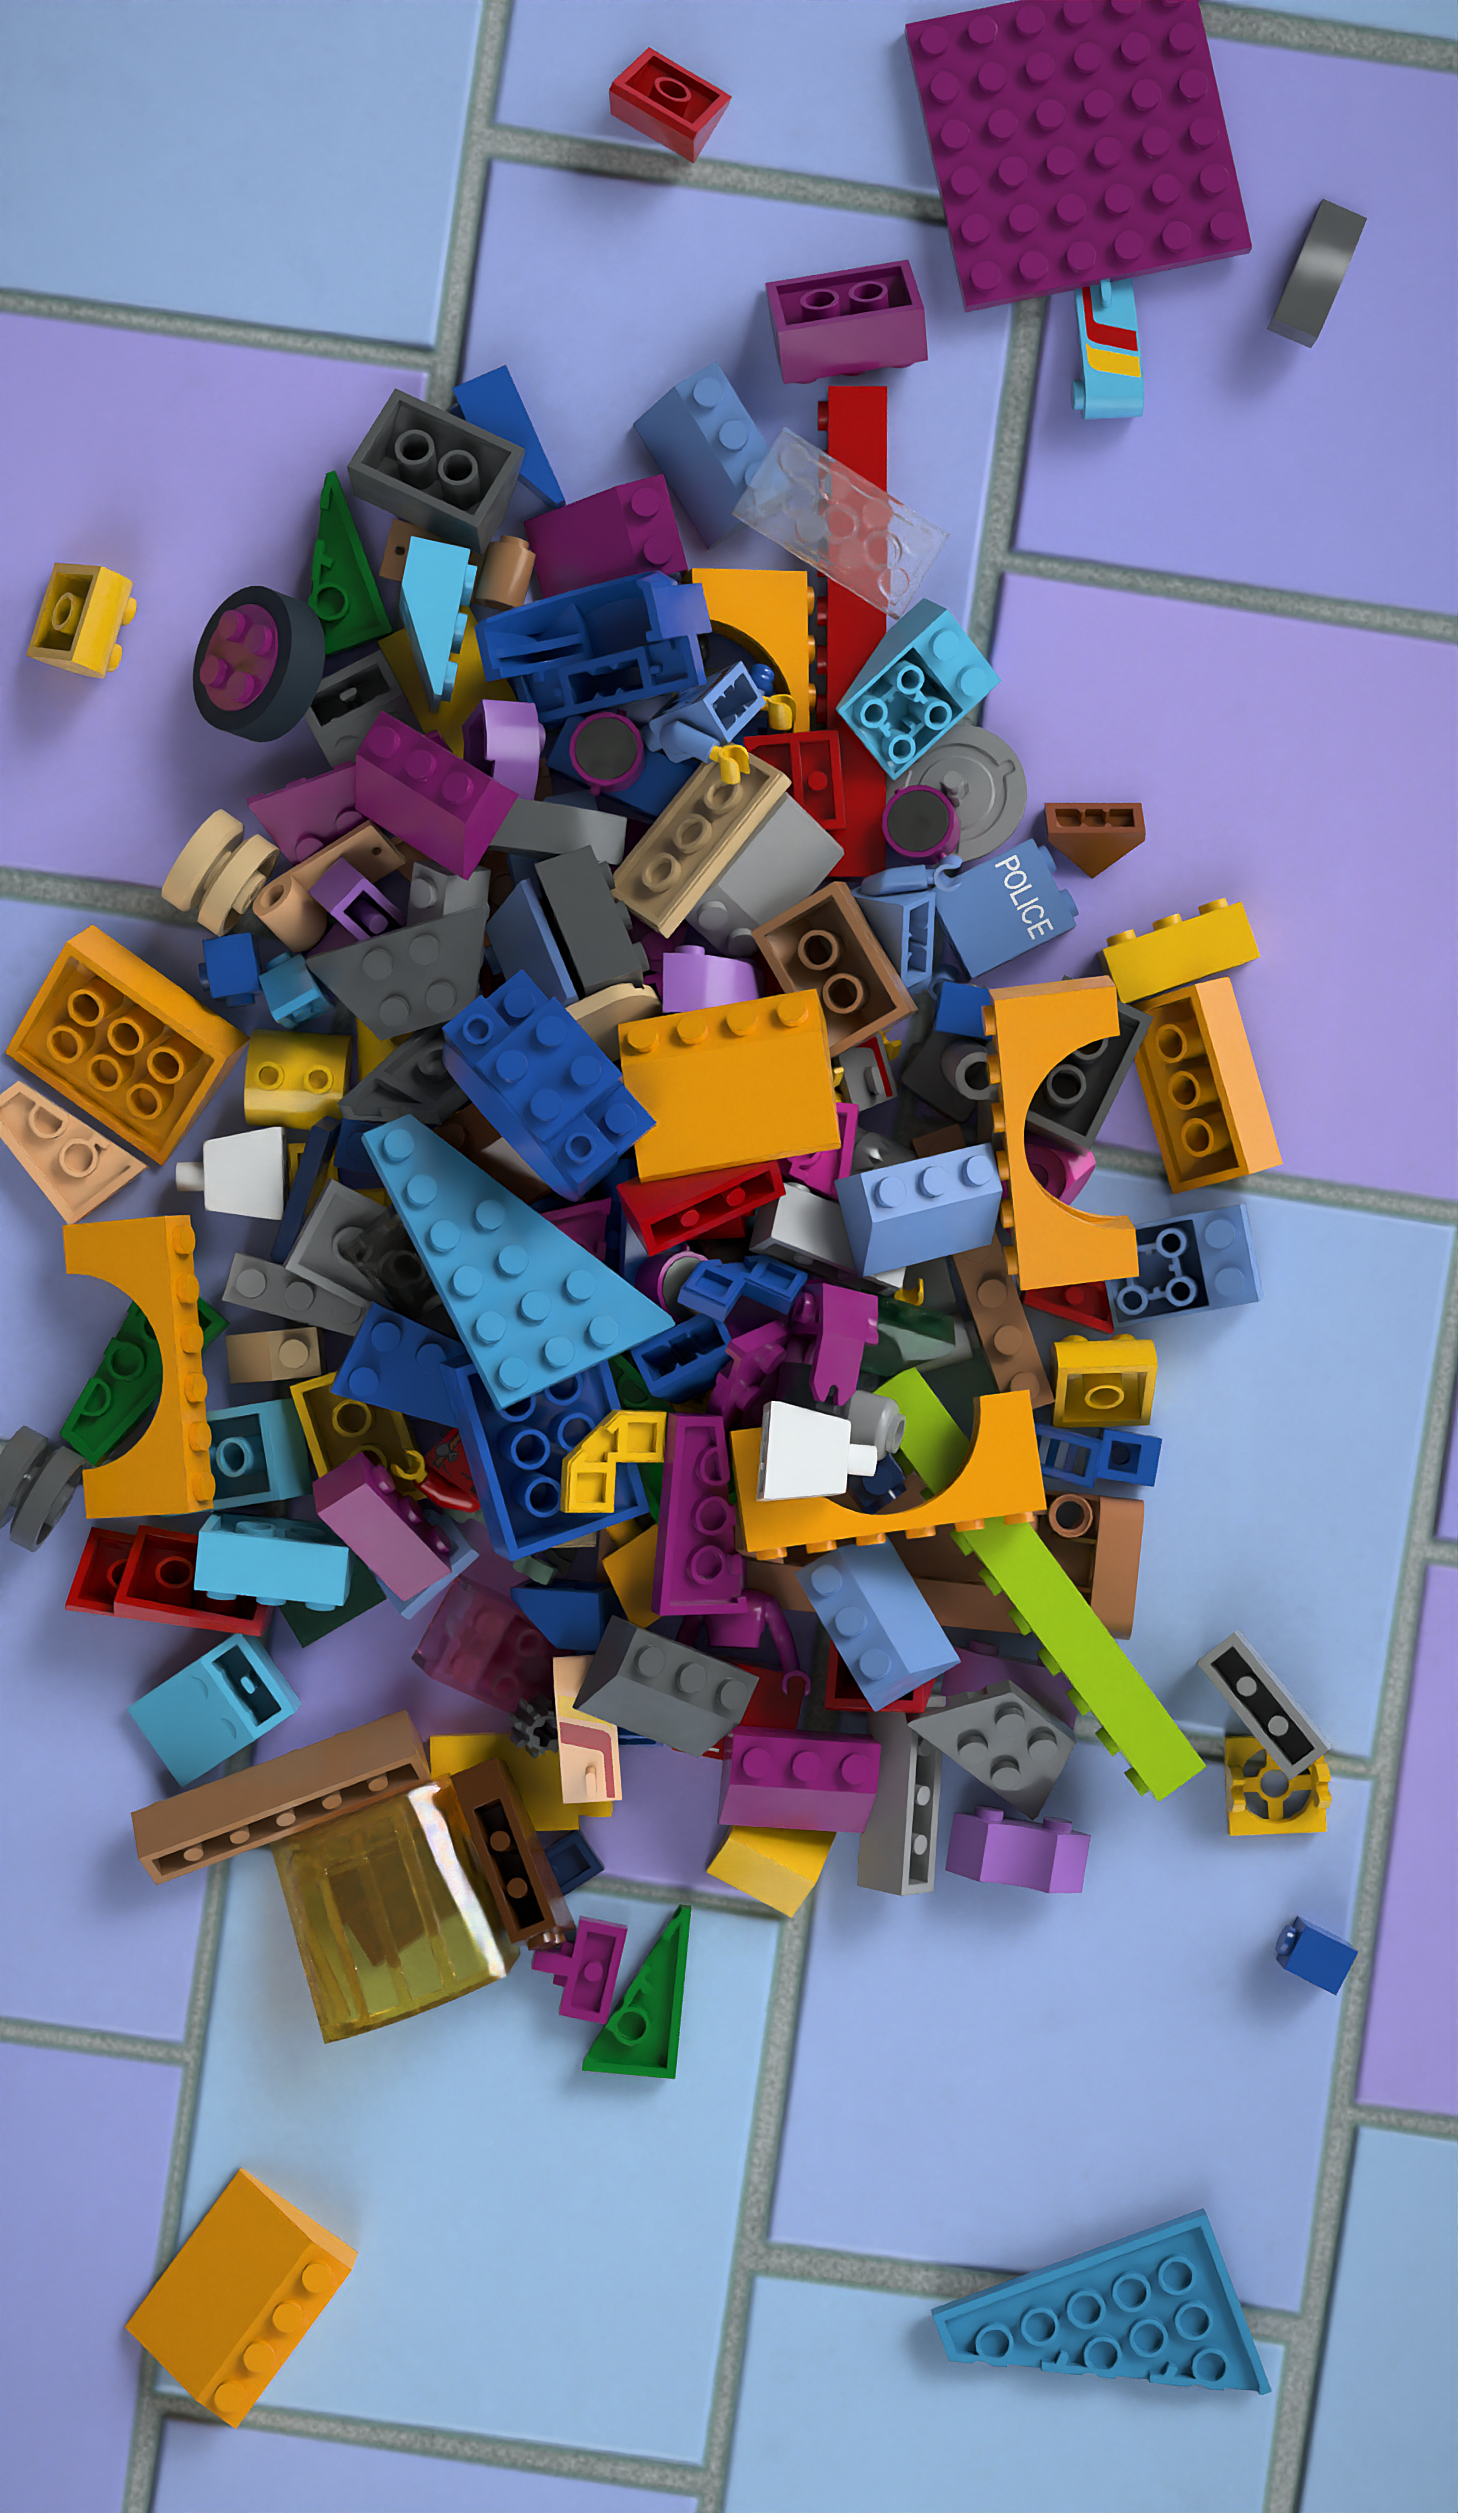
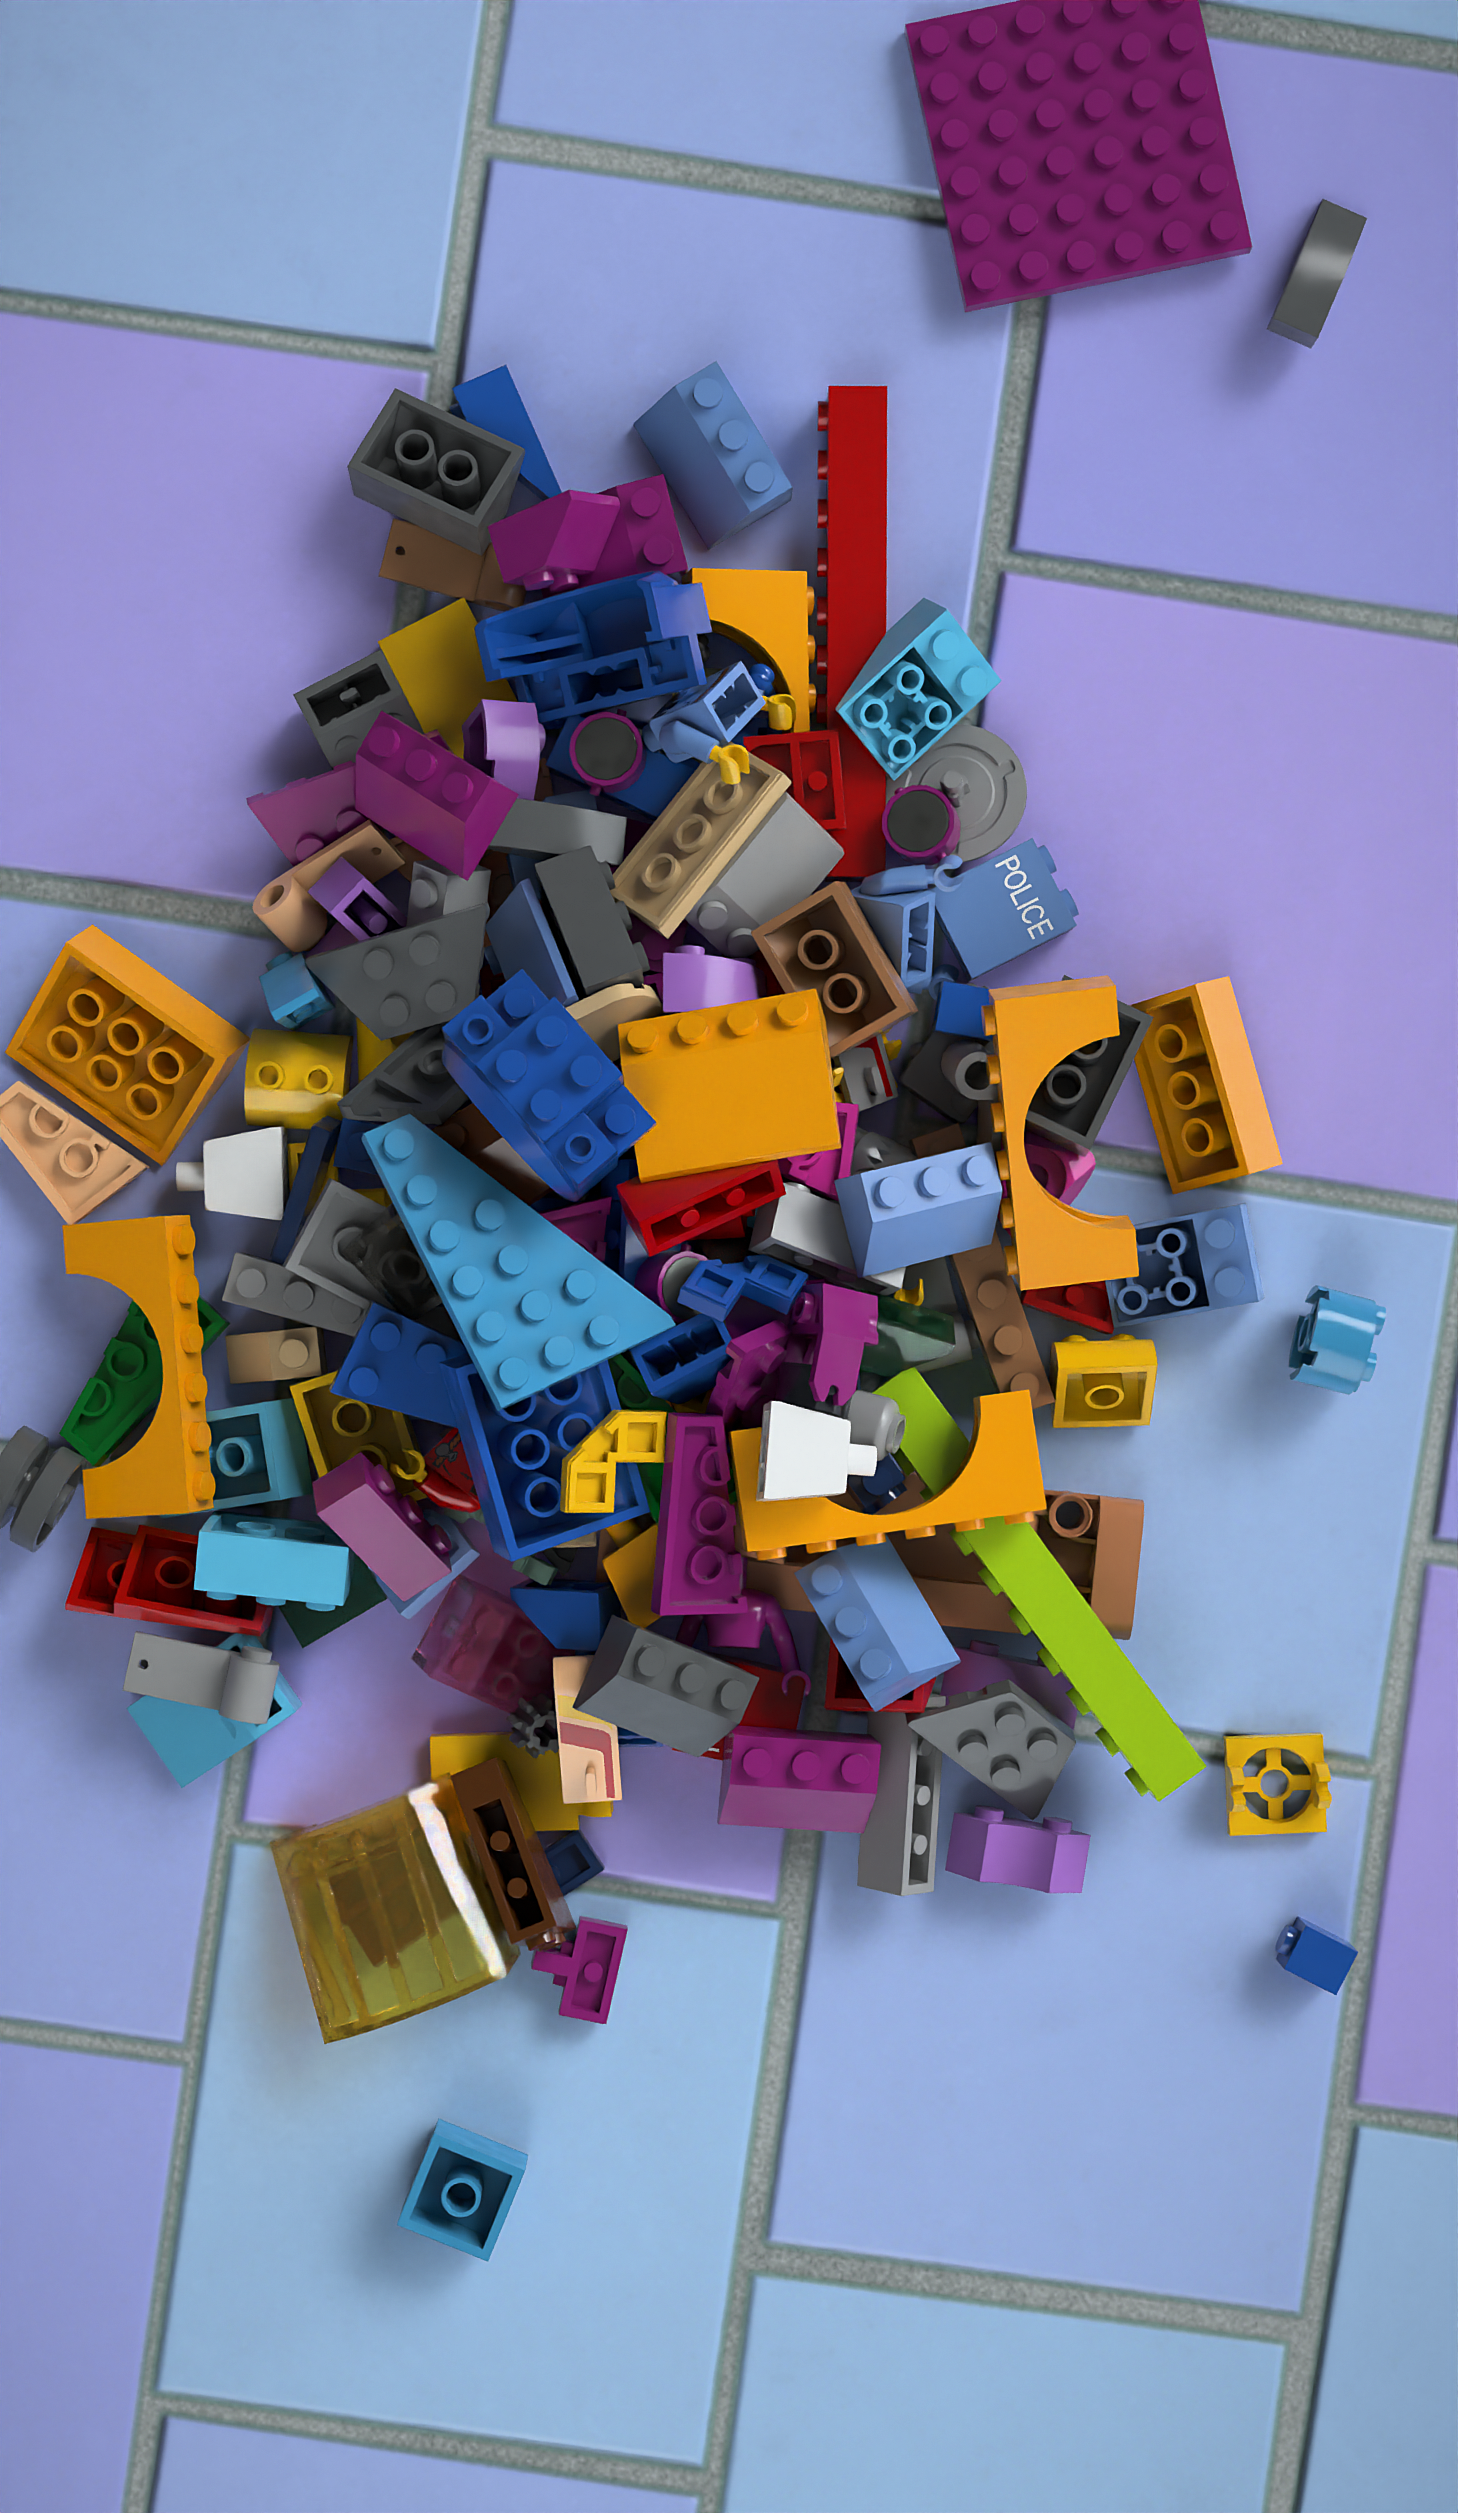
(82, 619): yellow brick -> none
(204, 1676): none -> light grey door
(220, 872): tan wheel -> none
(232, 969): blue brick -> none
(240, 2296): light orange slope -> none
(258, 664): black wheel -> none
(280, 1797): medium nougat brick -> none
(342, 580): green wing -> none
(430, 596): medium azure slope -> none
(463, 2190): none -> dark azure brick
(554, 540): none -> magenta slope
(646, 2022): green wing -> none
(668, 103): red slope -> none
(772, 1863): yellow slope -> none
(840, 523): clear plate -> none
(847, 322): magenta slope -> none
(1092, 1461): blue slope -> none
(1094, 832): dark orange slope -> none
(1110, 352): medium azure door -> none
(1126, 2309): dark azure wing -> none
(1141, 1460): blue brick -> none
(1179, 951): yellow brick -> none
(1264, 1704): light grey brick -> none
(1336, 1340): none -> dark azure brick

